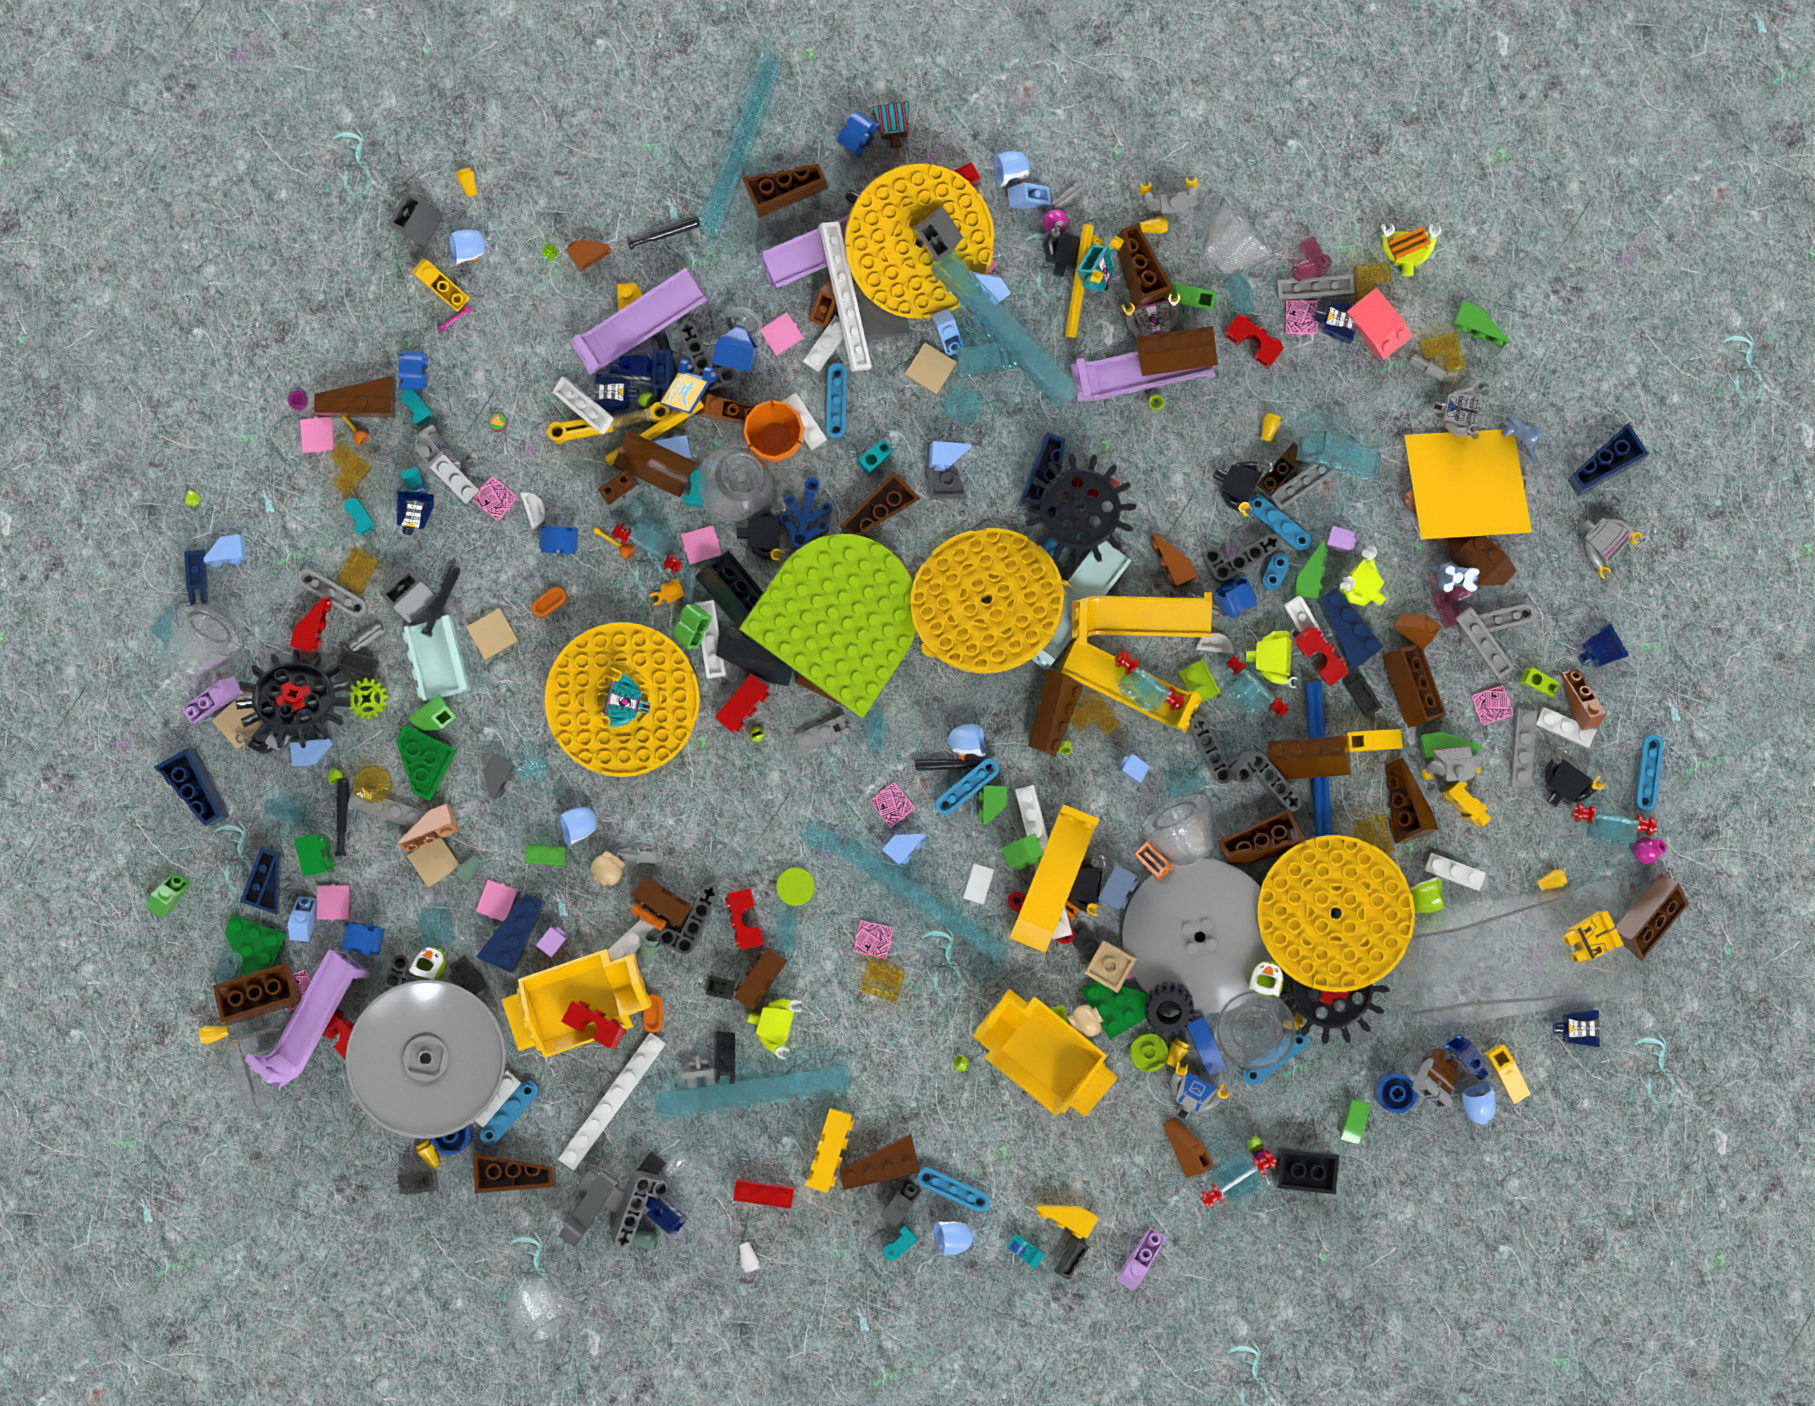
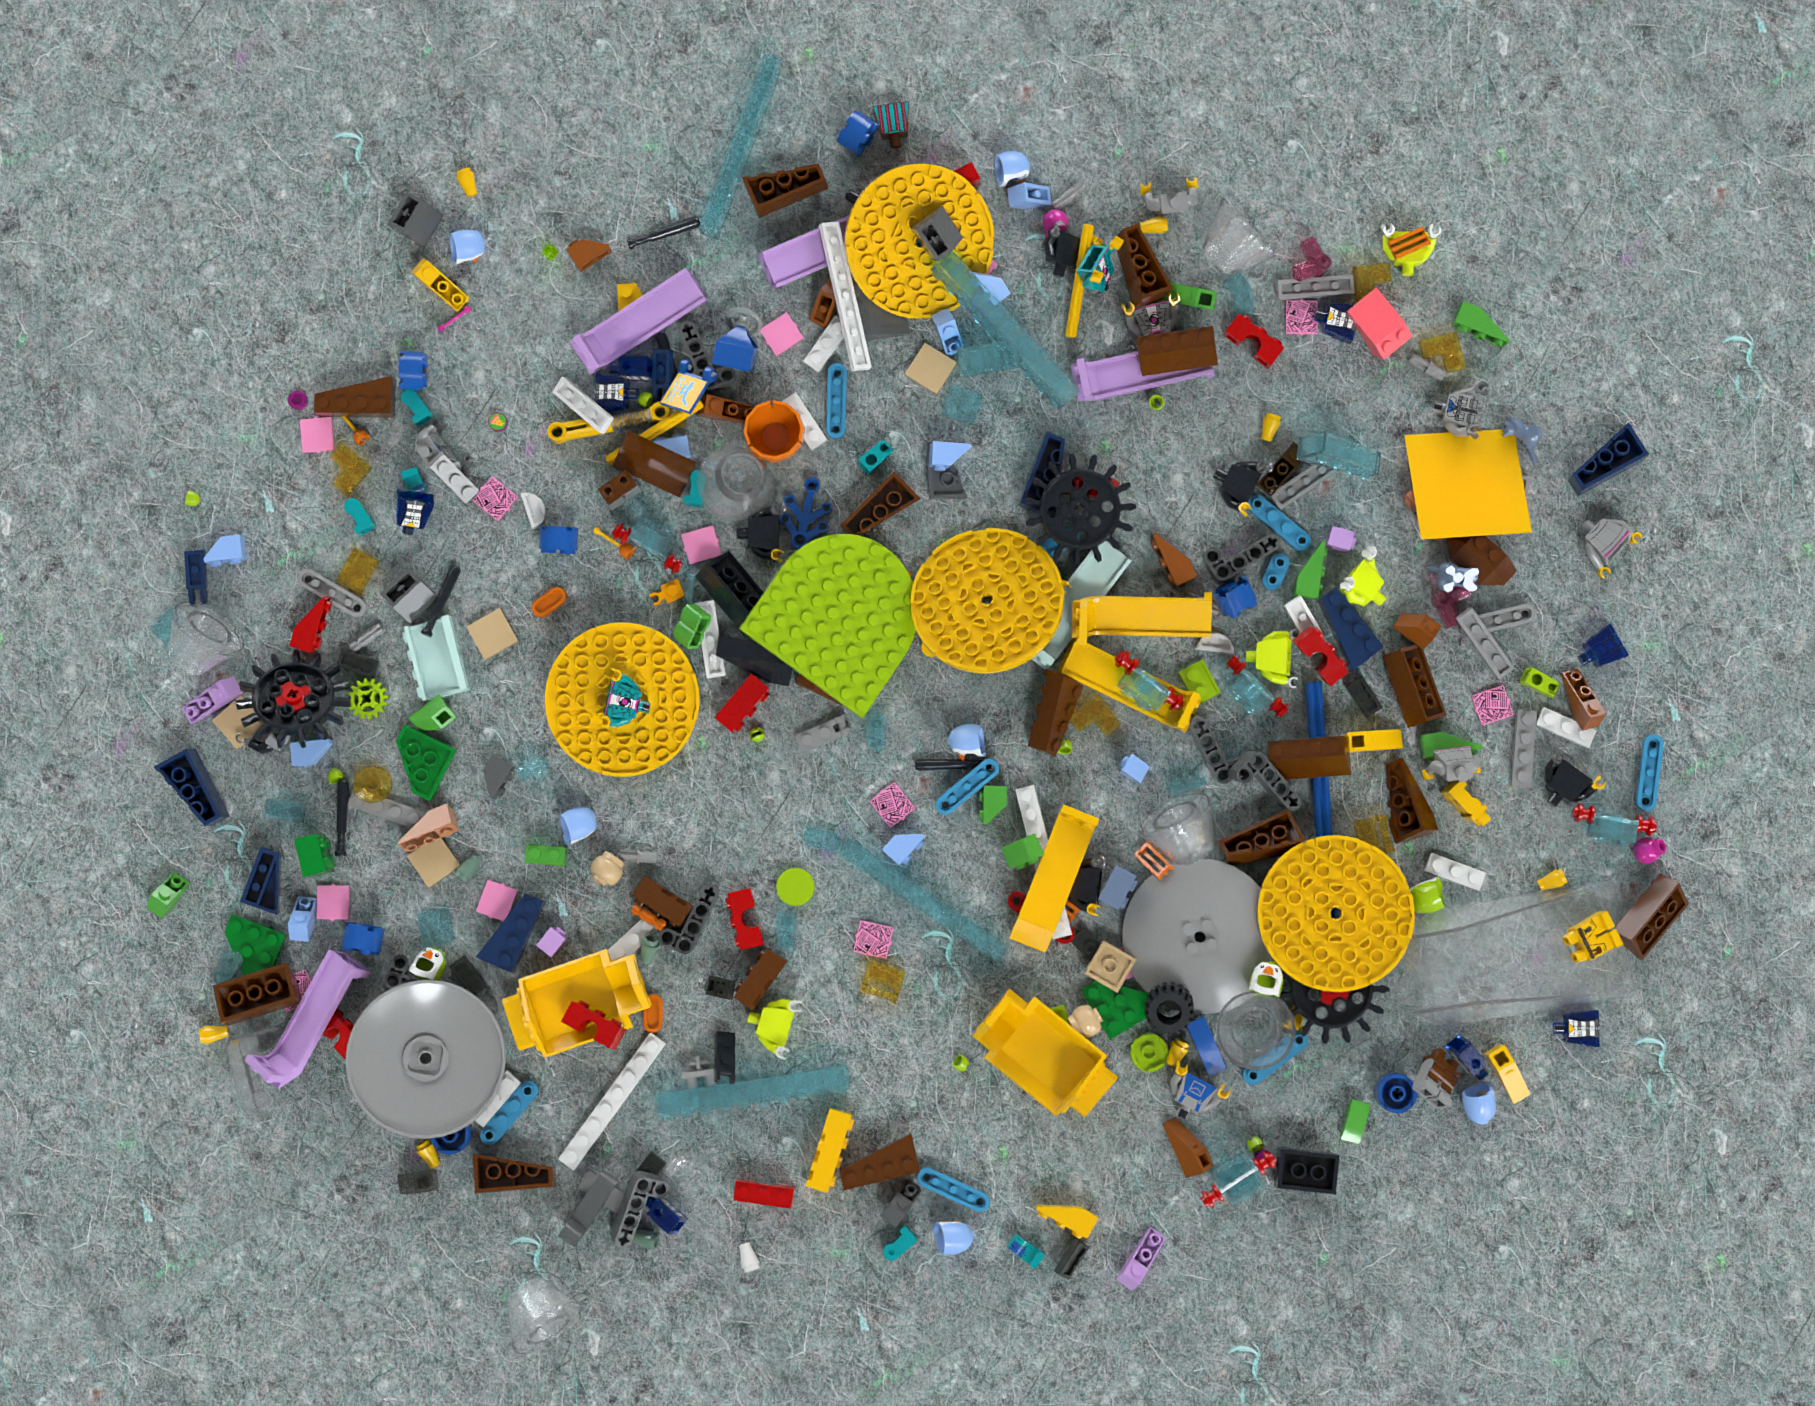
(978, 883): white sticker -> none

